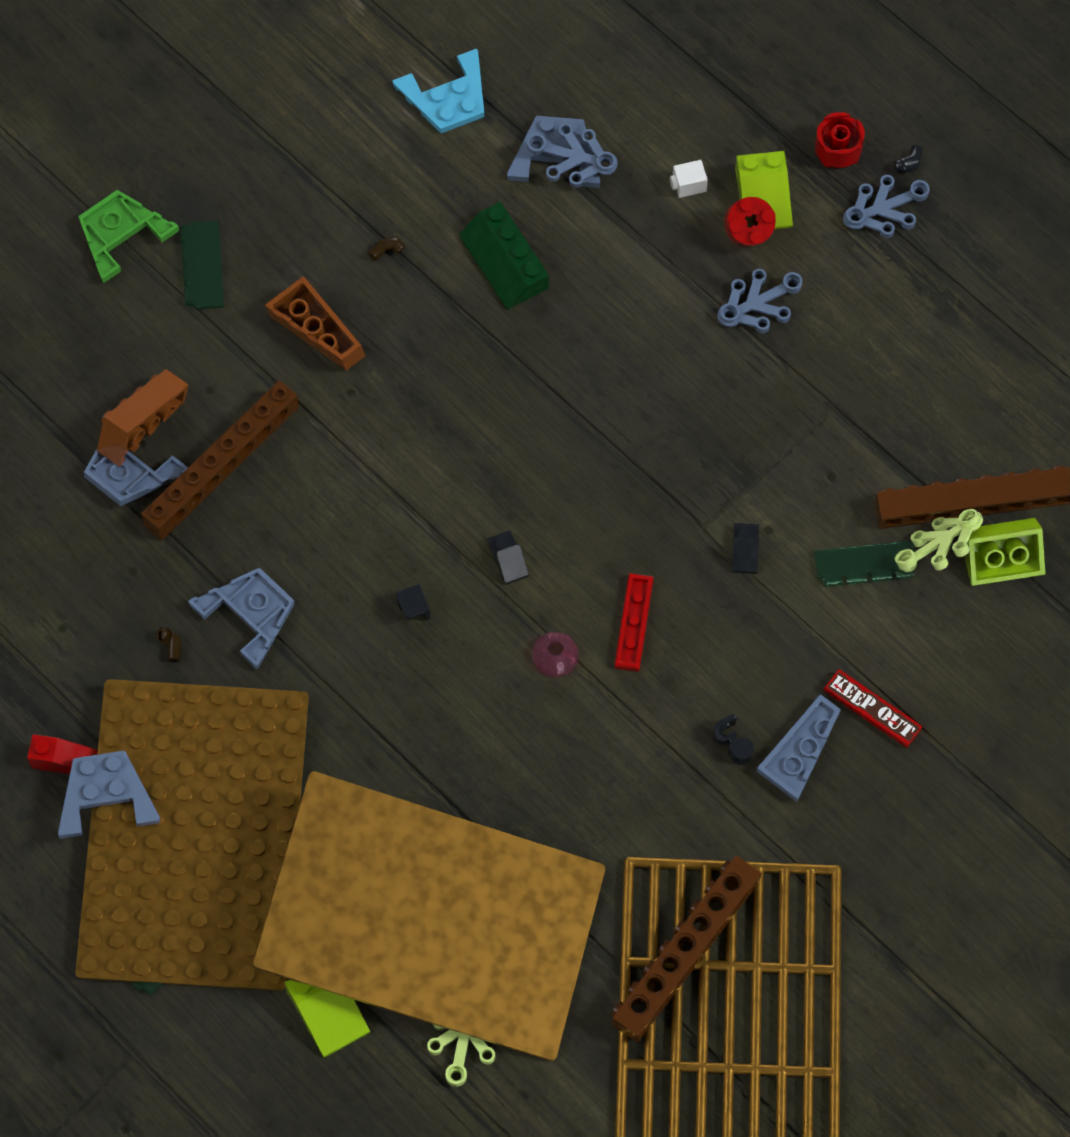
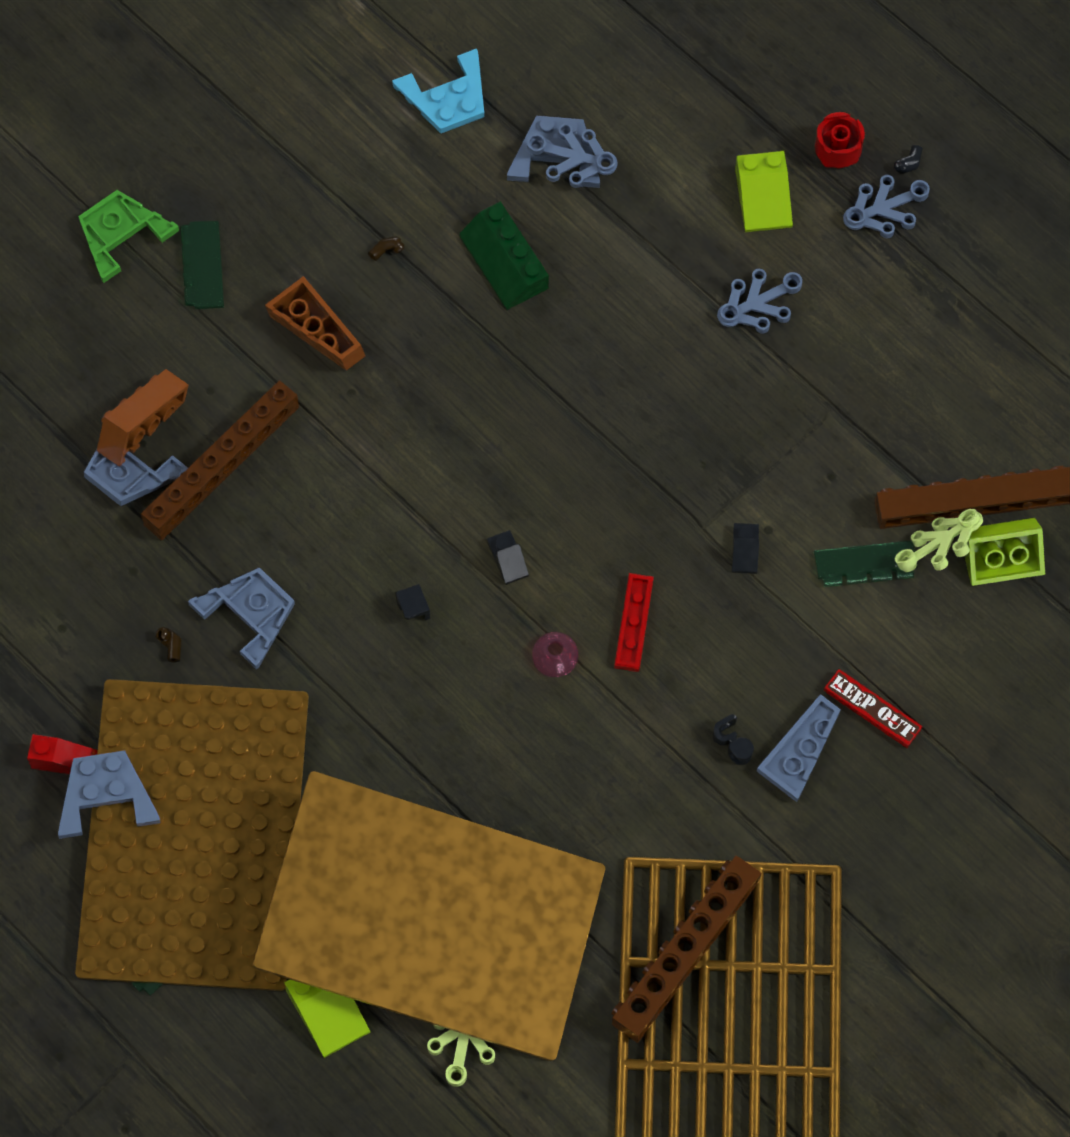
(689, 179): white brick -> none
(762, 216): red brick -> none

